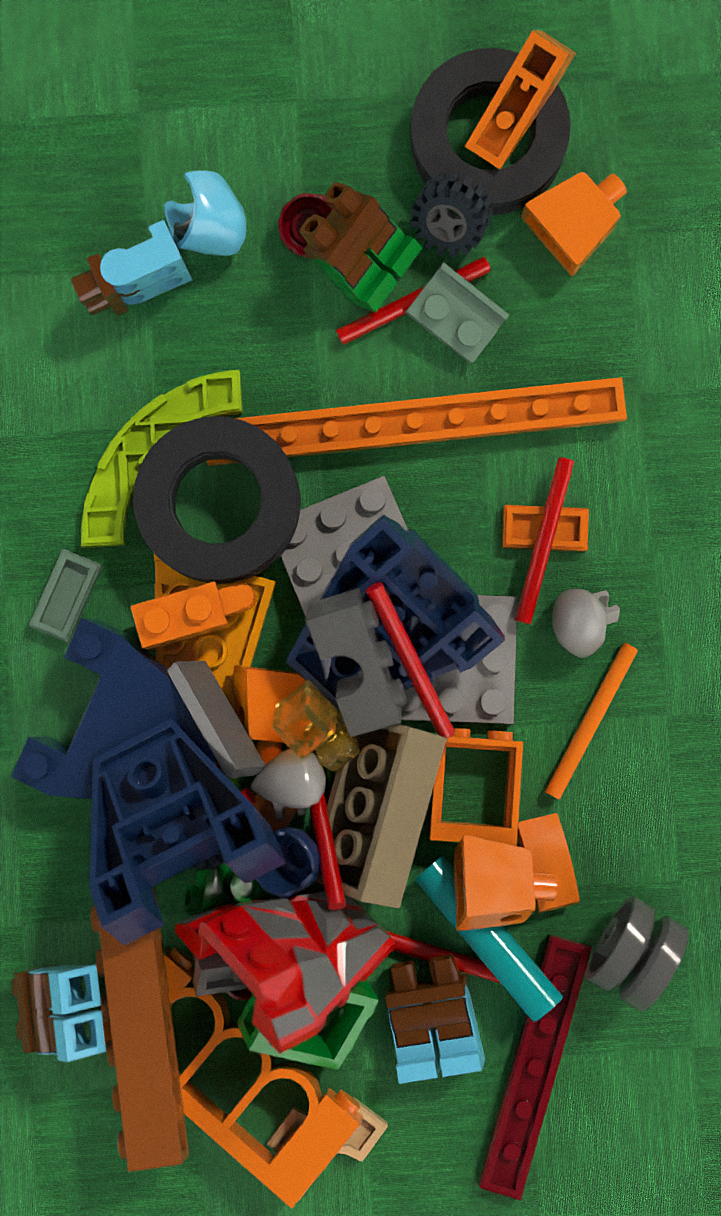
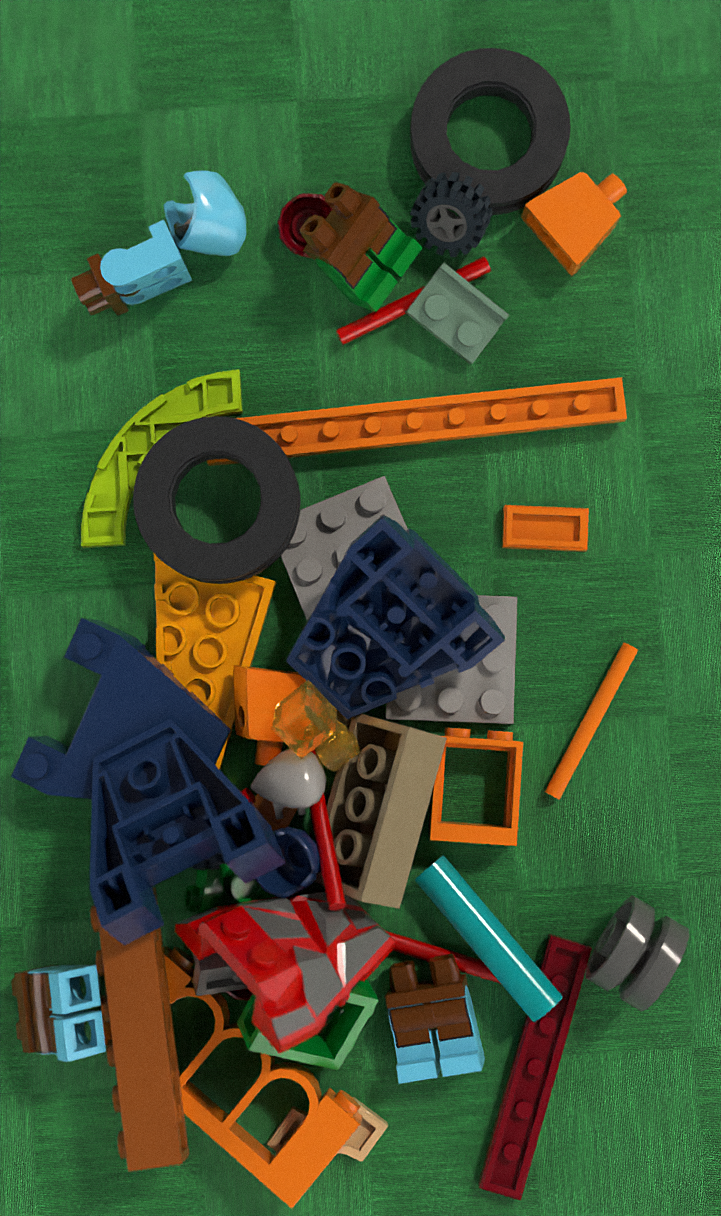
(66, 595): sand green tile -> none
(190, 613): orange hinge -> none
(216, 719): dark grey tile -> none
(346, 628): dark grey arch -> none
(410, 660): red bar -> none
(496, 884): orange torso -> none
(520, 97): orange slope -> none
(544, 541): red bar -> none
(550, 856): orange slope -> none
(581, 620): light grey piece -> none

